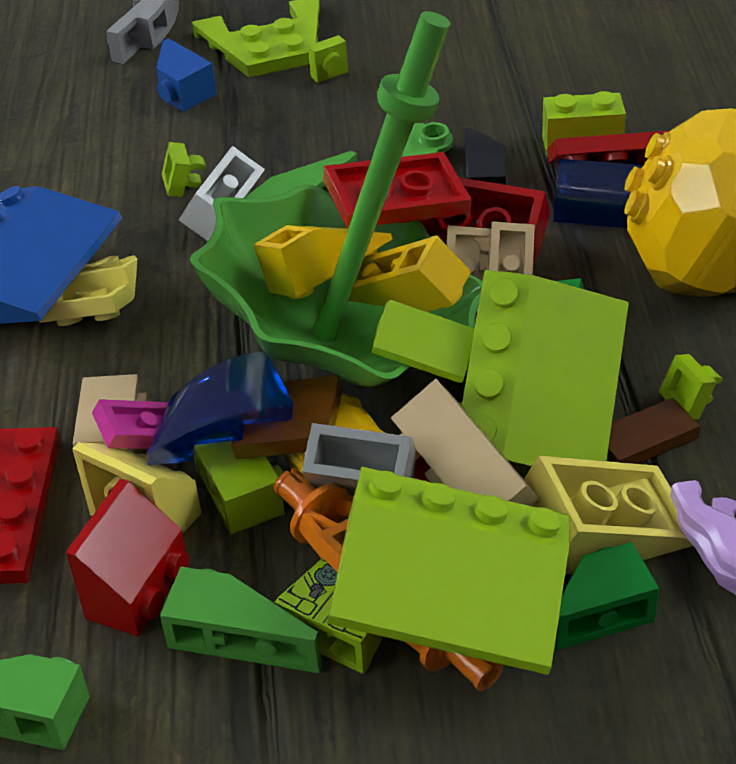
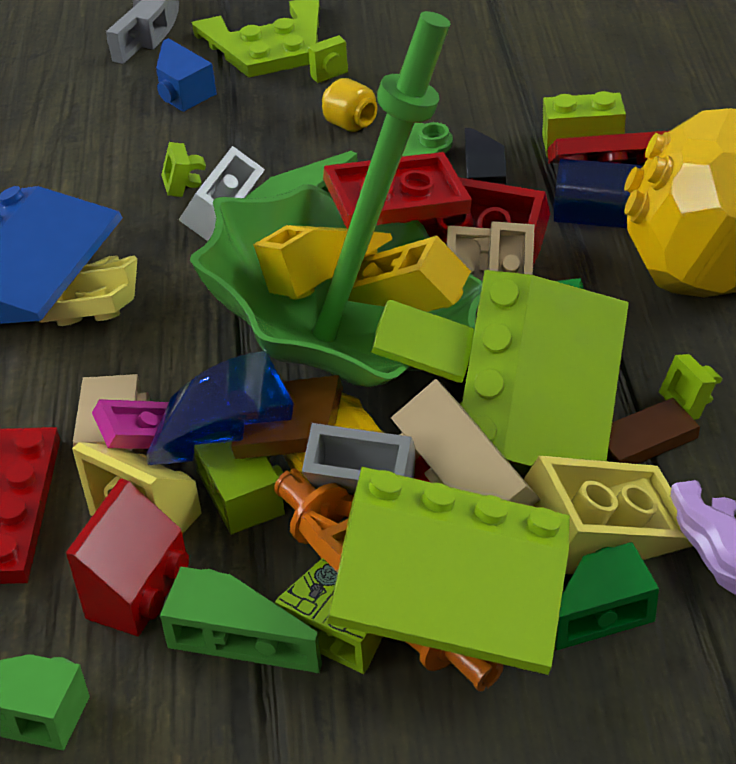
(349, 105): none -> yellow head

